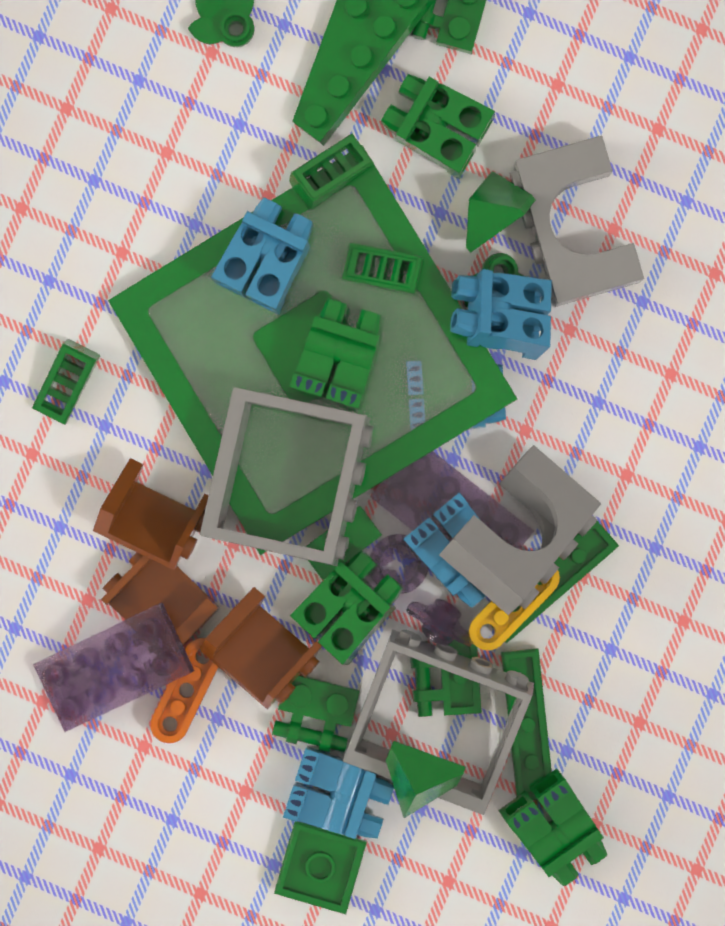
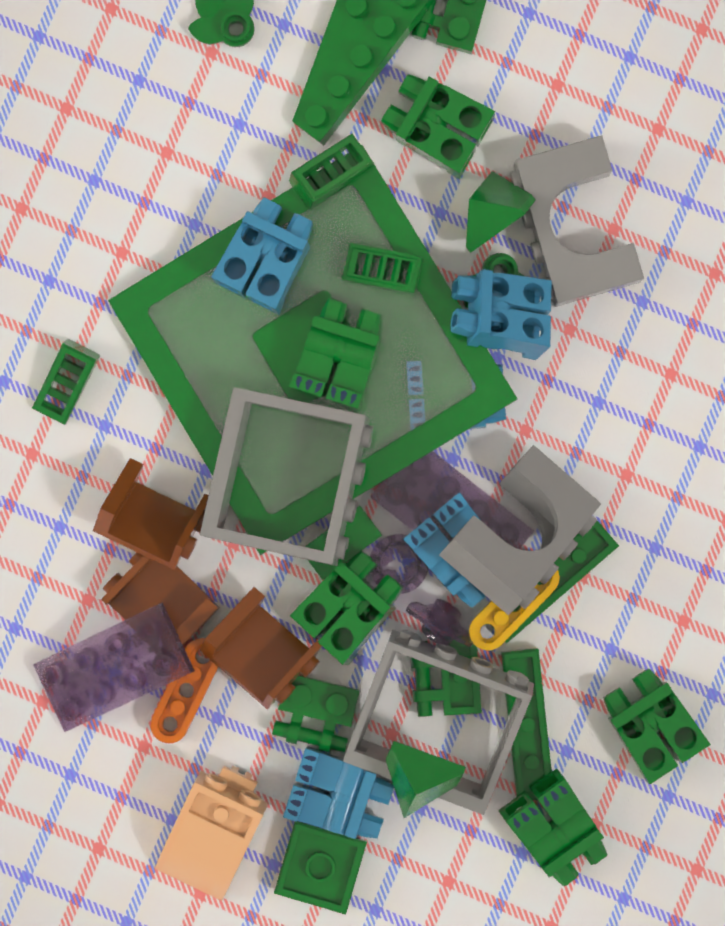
(213, 831): none -> light nougat piece
(645, 718): none -> green hips

